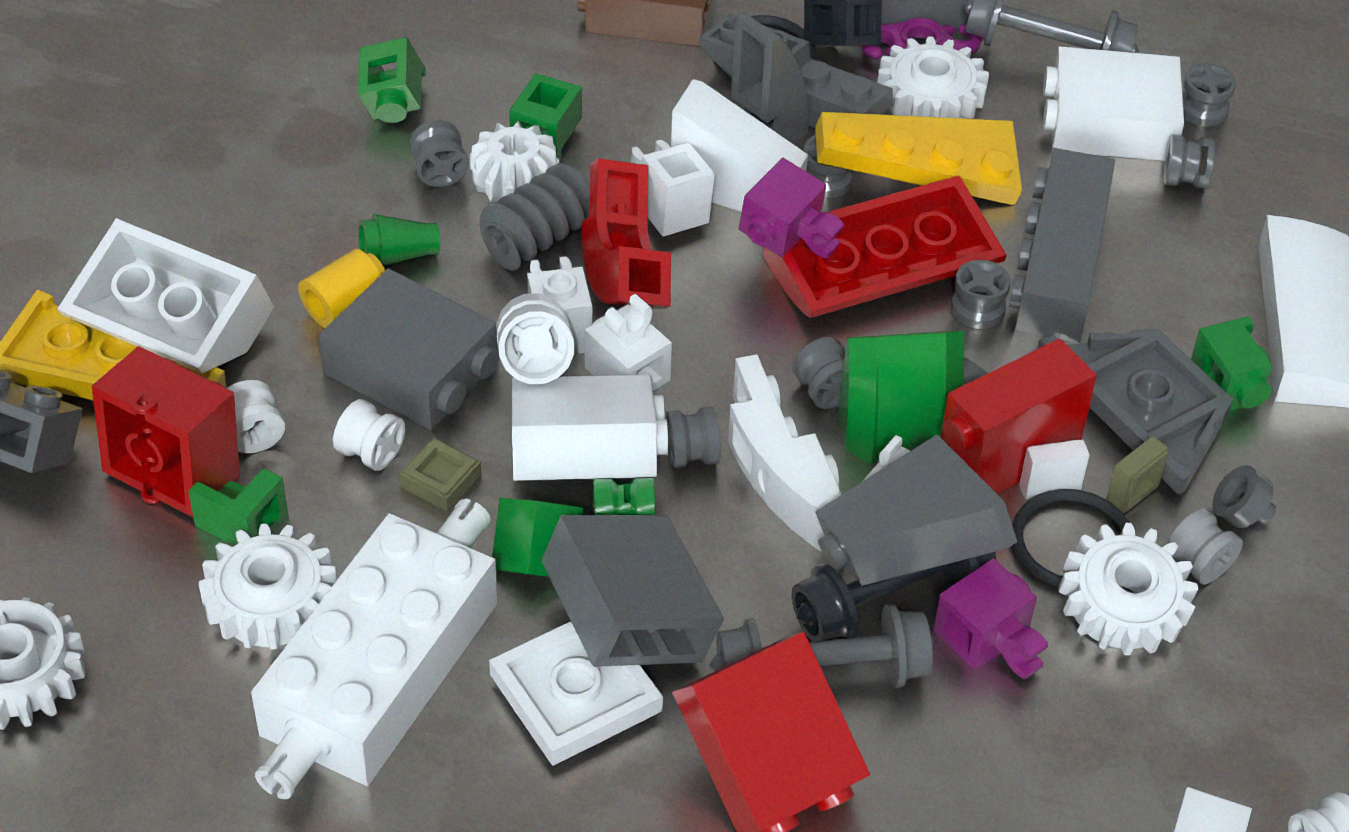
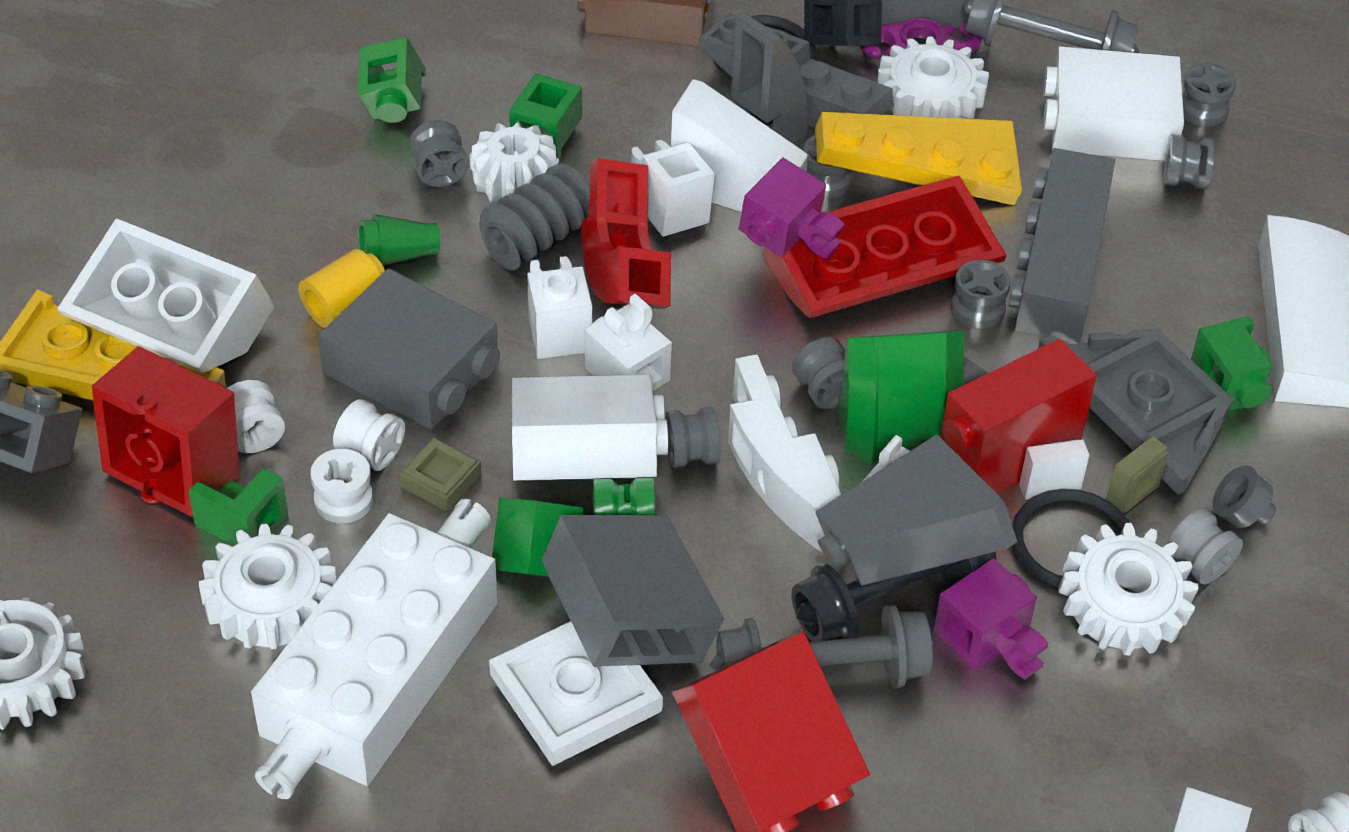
(333, 497): none -> white wheel
(534, 339): white wheel -> none

